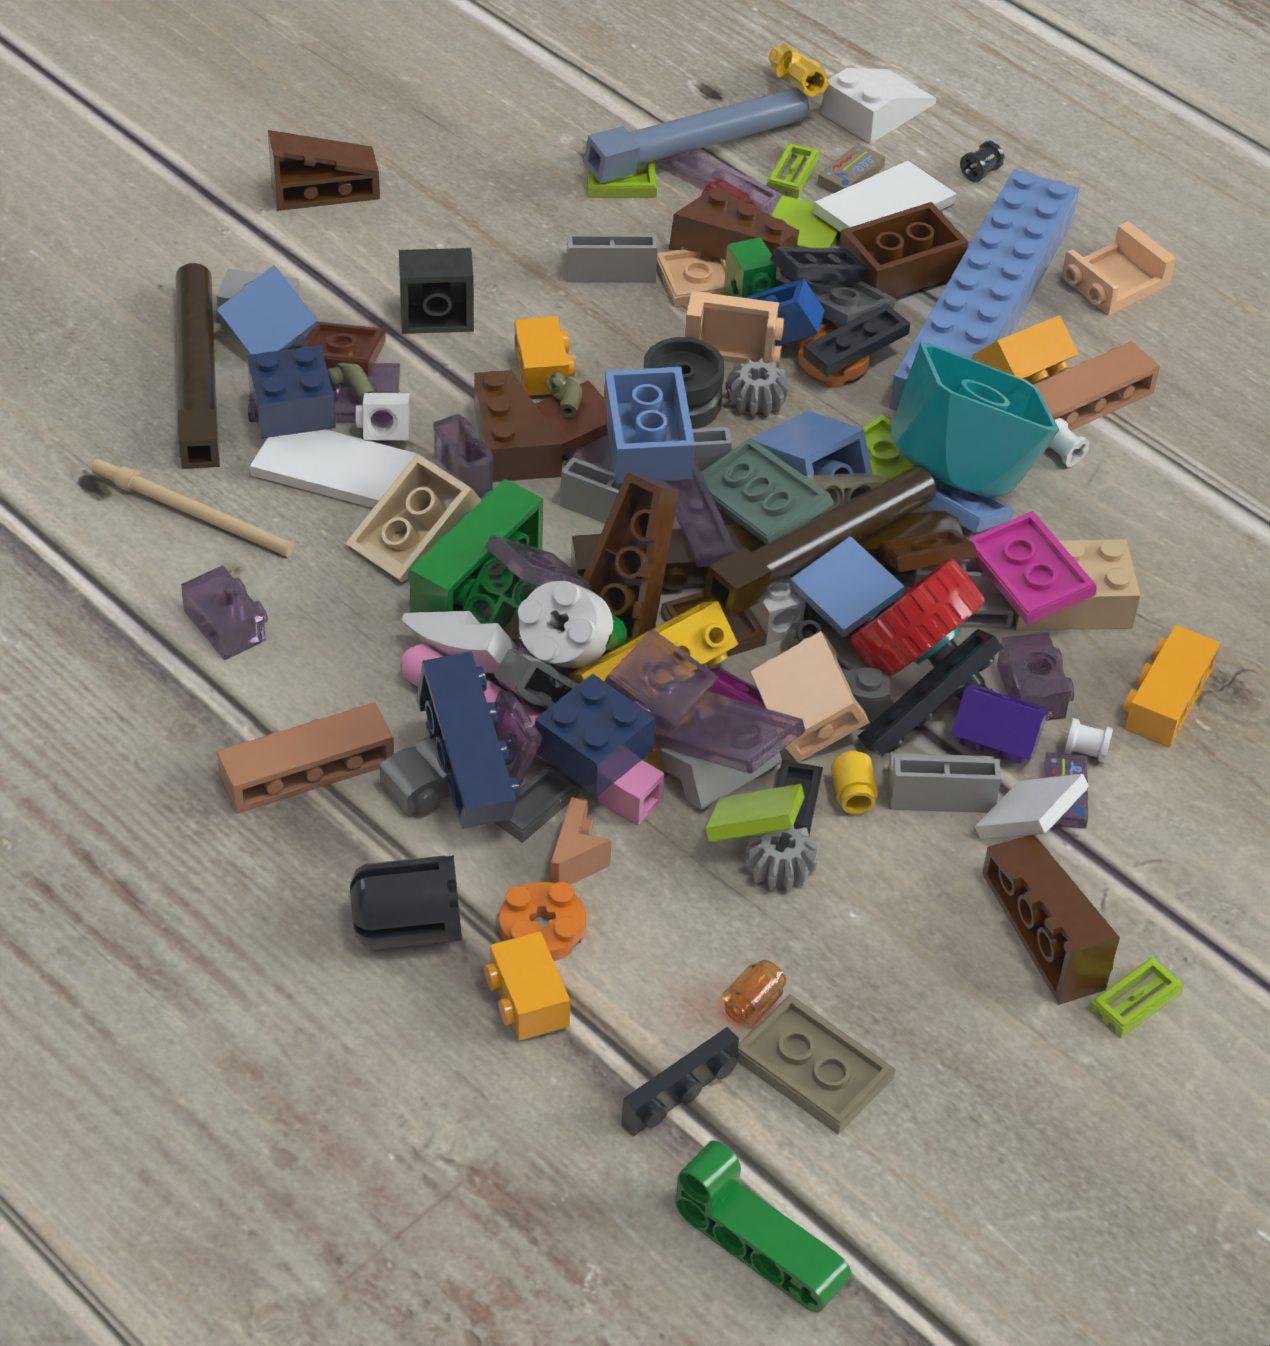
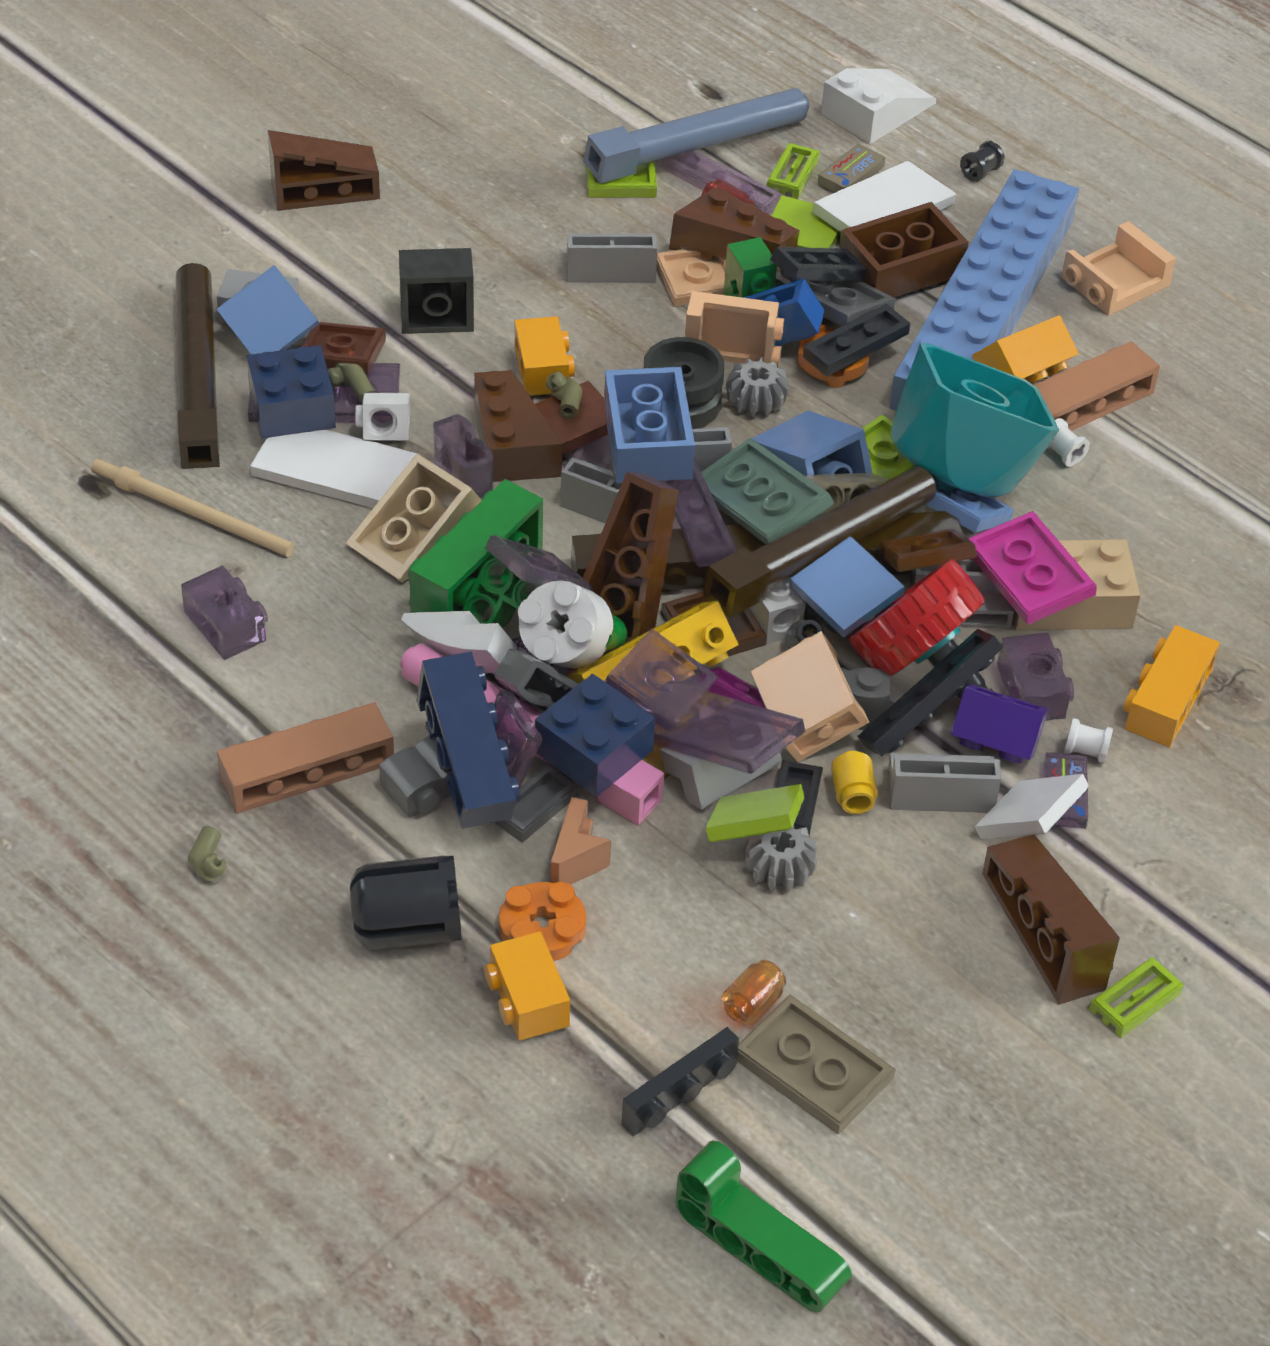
(202, 856): none -> olive arm
(798, 70): yellow piece -> none

